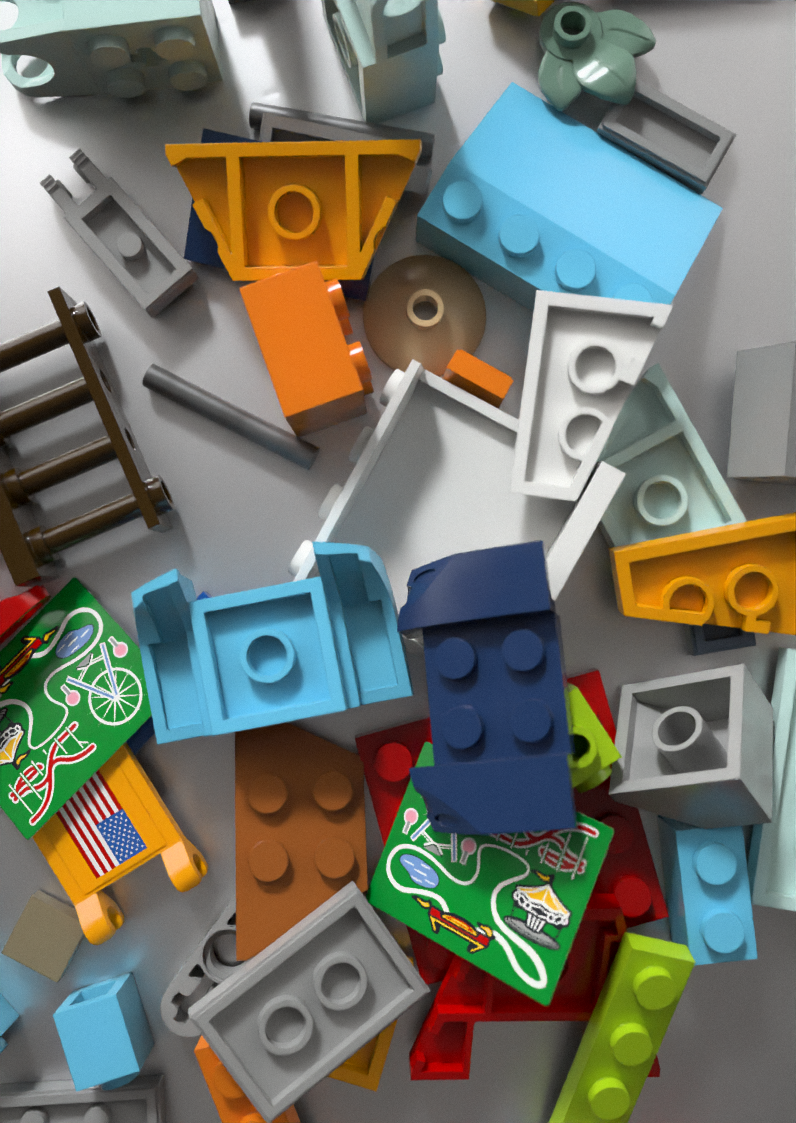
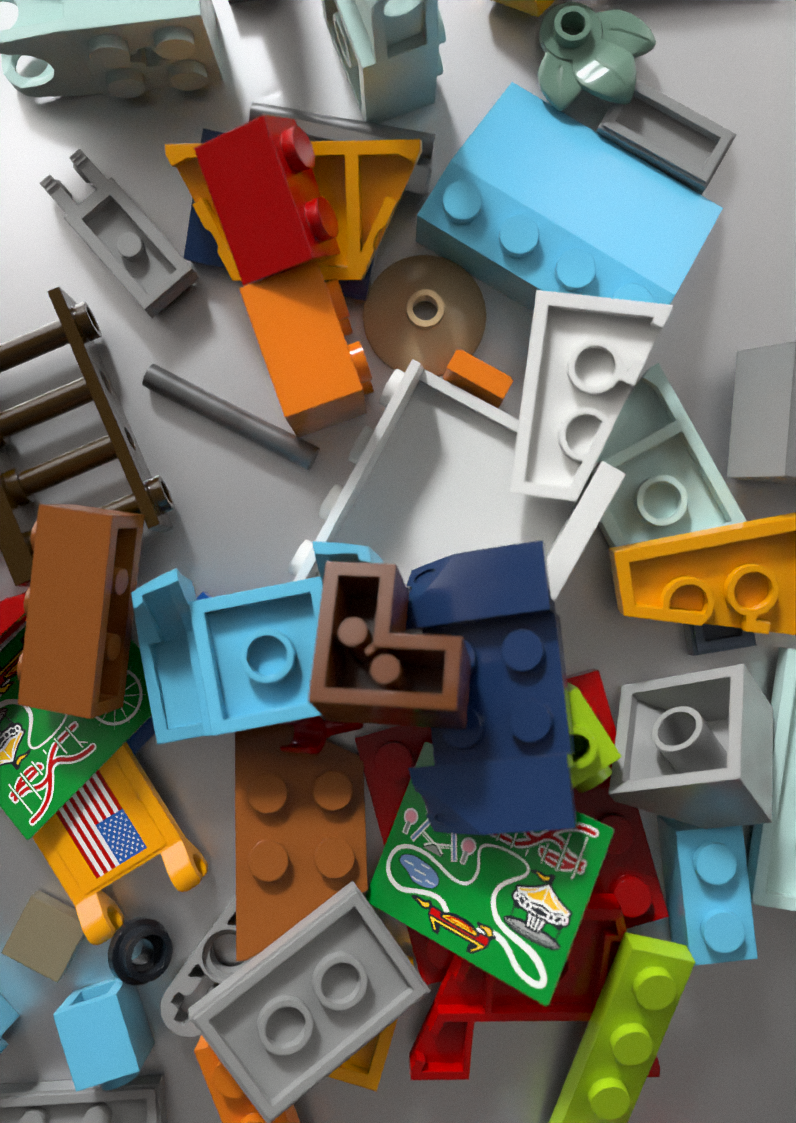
(79, 609): none -> dark orange brick
(152, 960): none -> black plate
(268, 197): none -> red brick
(312, 733): none -> red hand
(370, 667): none -> reddish brown brick

